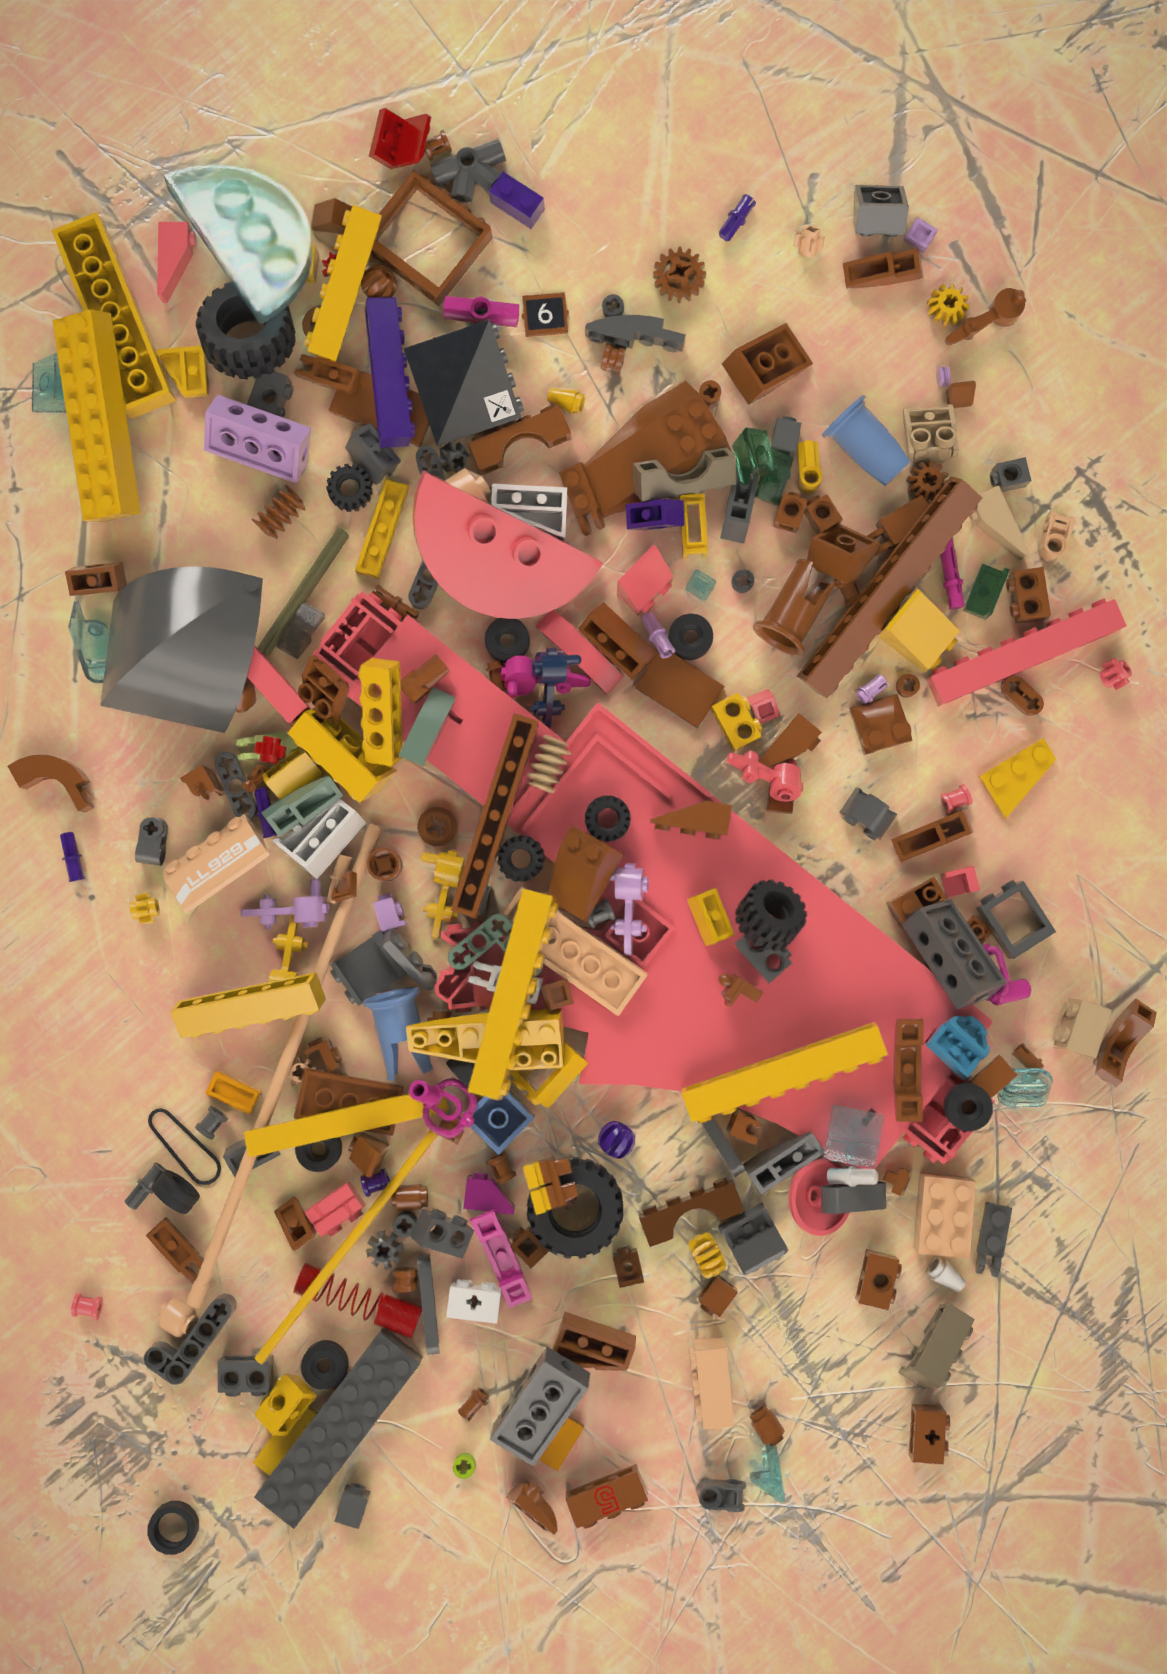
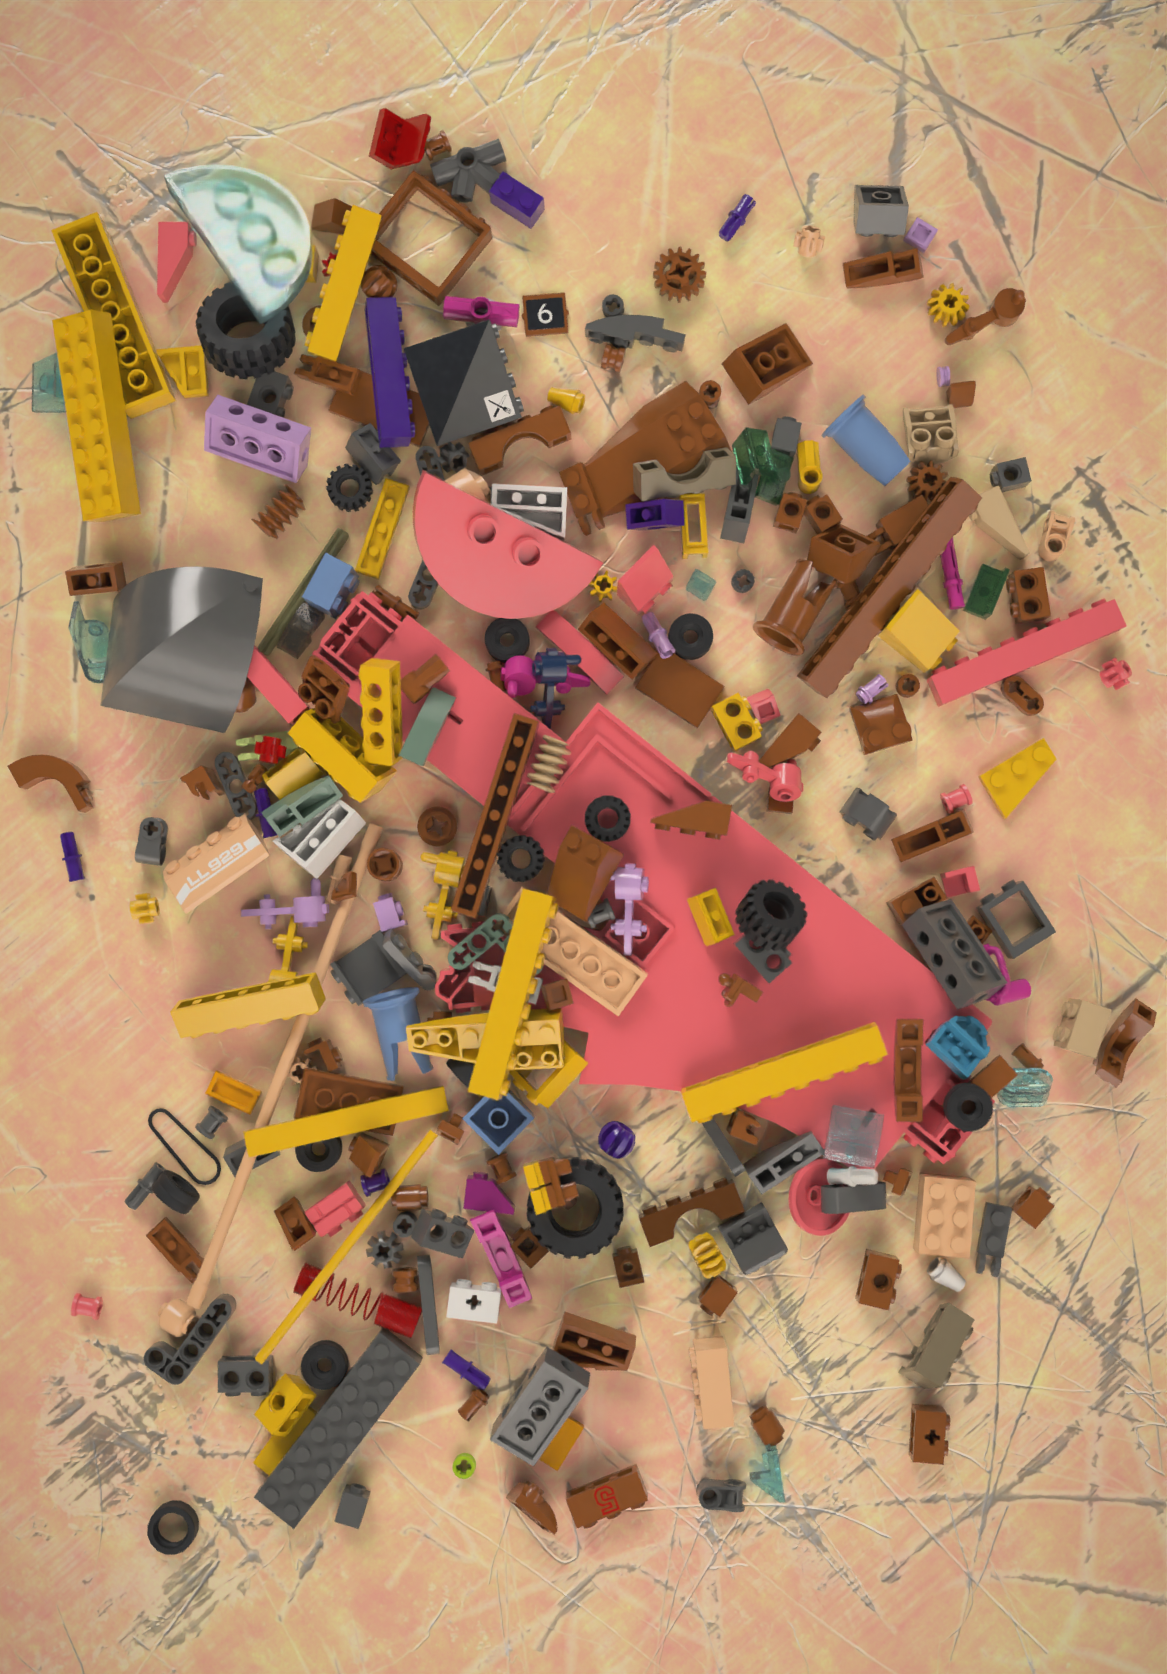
(331, 586): none -> medium blue brick
(431, 1097): dark pink piece -> none
(466, 1370): none -> dark purple axle
(608, 591): none -> yellow gear
(1033, 1206): none -> dark orange brick

